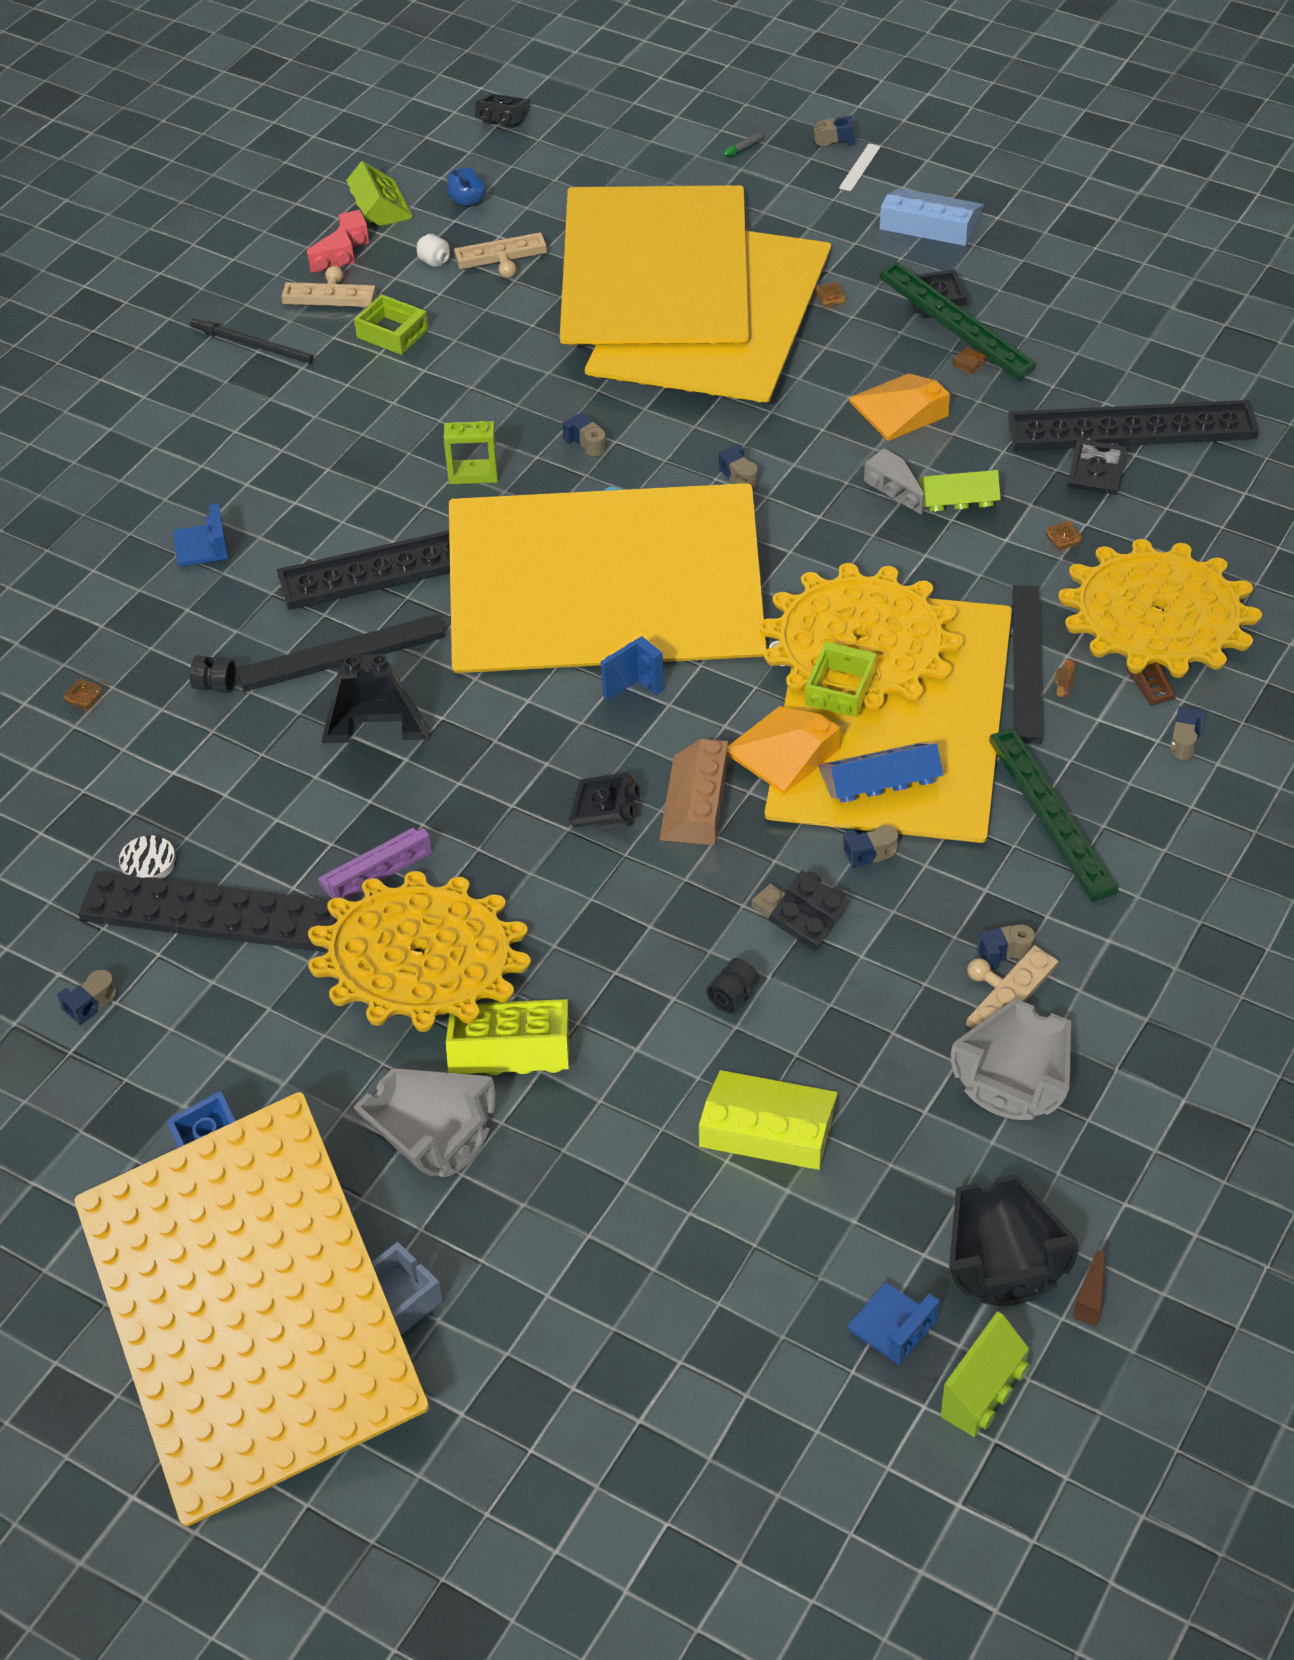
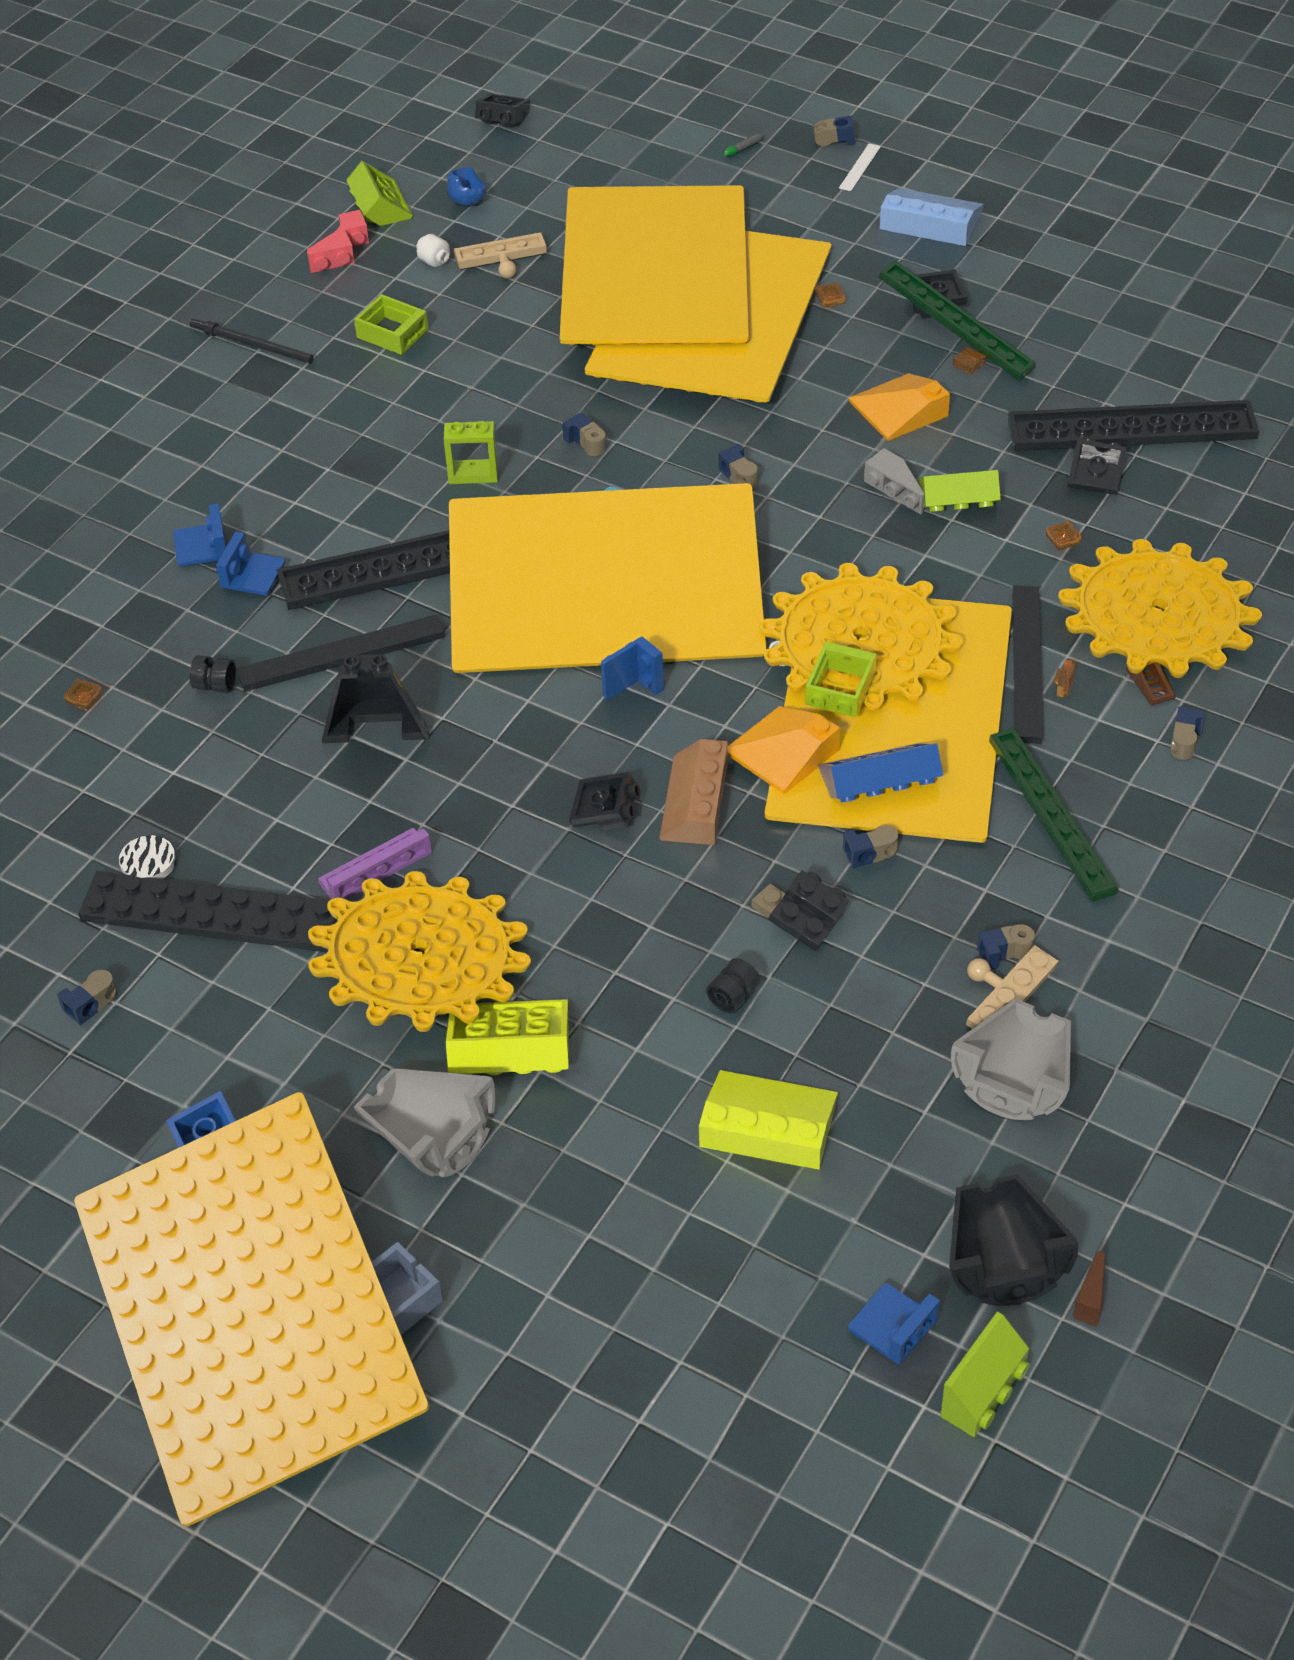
(247, 570): none -> blue bracket
(330, 293): tan plate -> none

